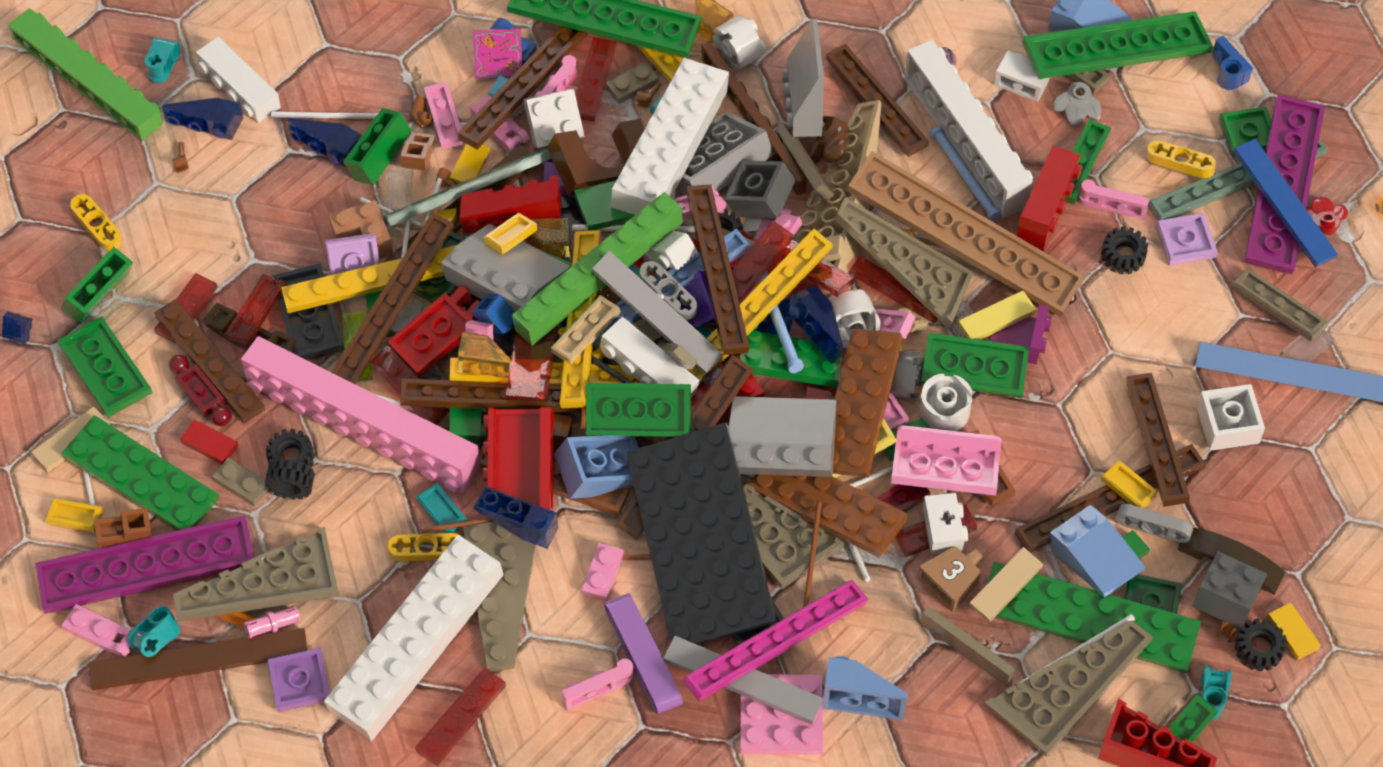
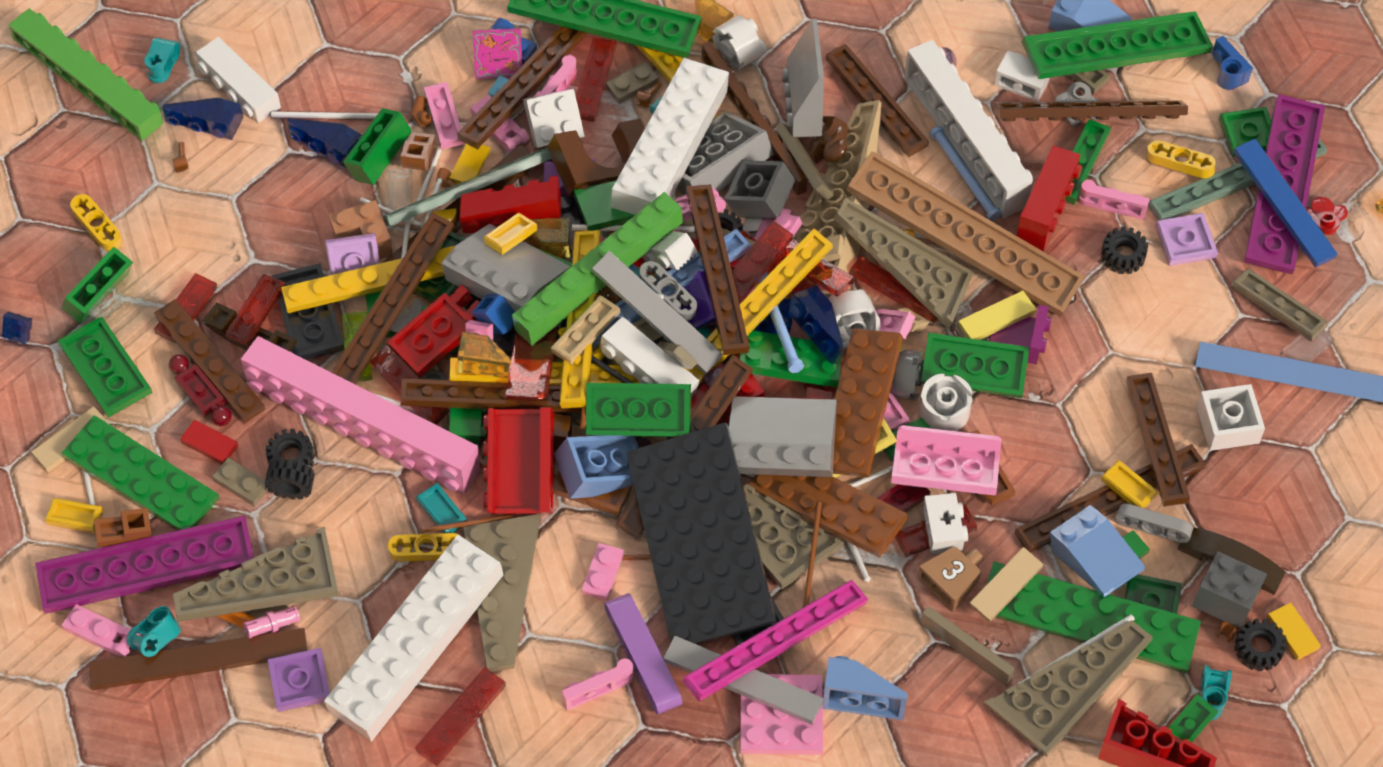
(428, 176): none -> white axle
(518, 516): clear blue slope -> none
(1099, 109): none -> reddish brown plate

